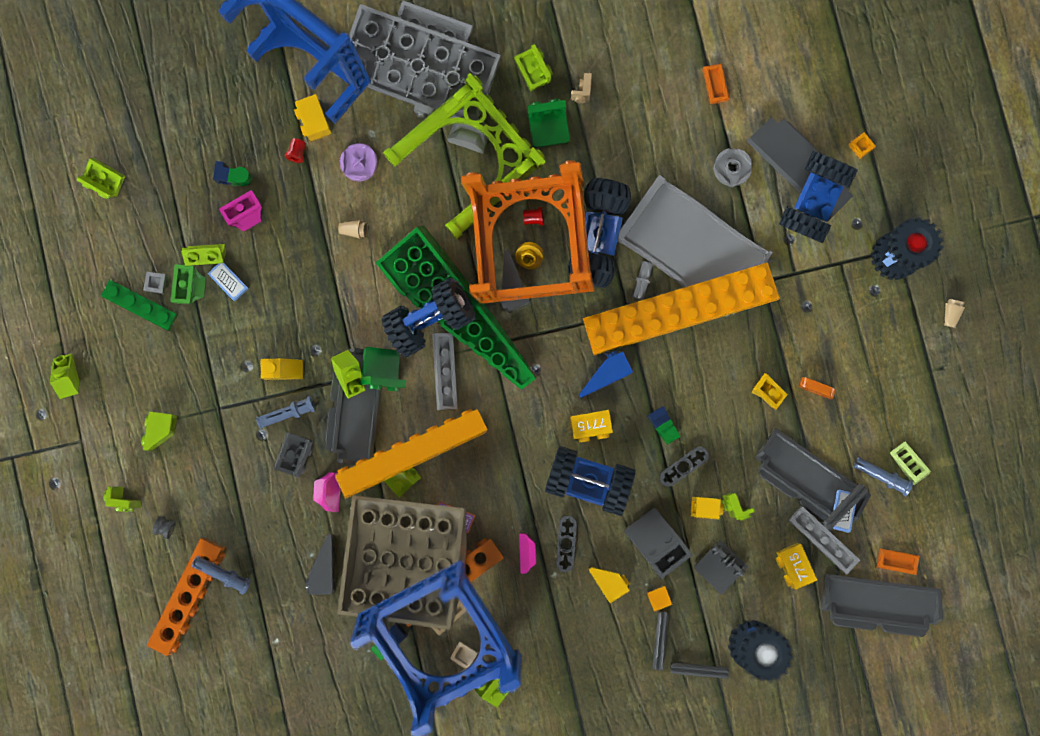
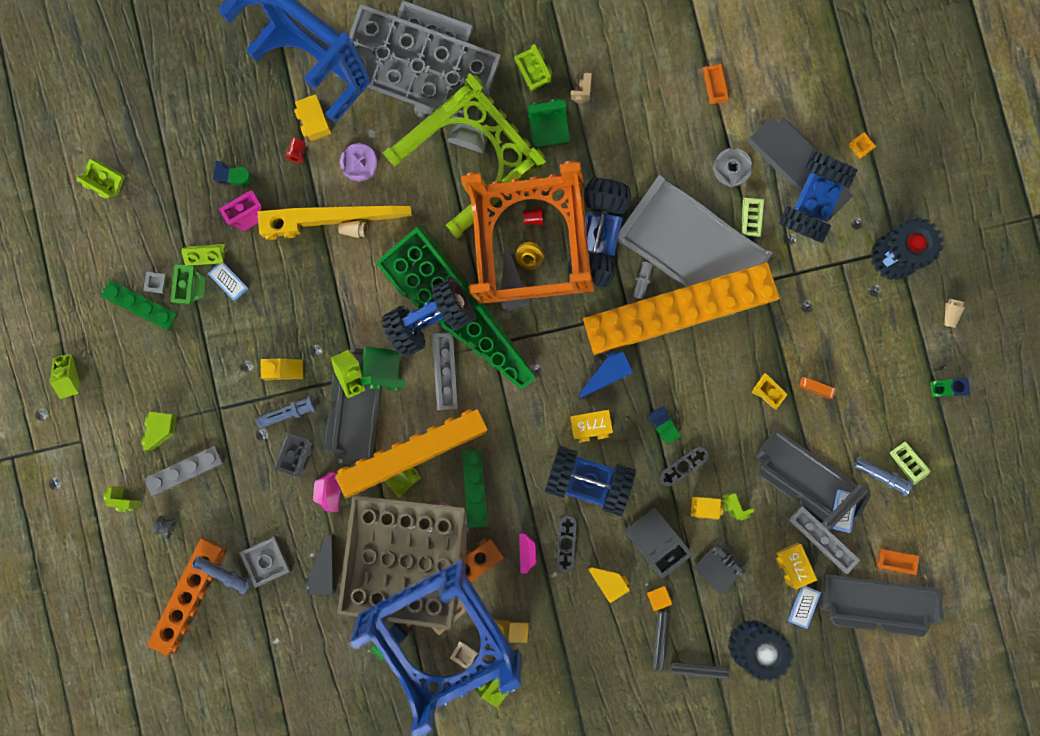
(183, 471): none -> light grey plate
(265, 561): none -> light grey tile
(301, 217): none -> yellow piece
(474, 488): none -> green plate
(514, 630): none -> yellow slope
(745, 208): none -> yellowish green slope
(804, 606): none -> tile
(950, 387): none -> leg

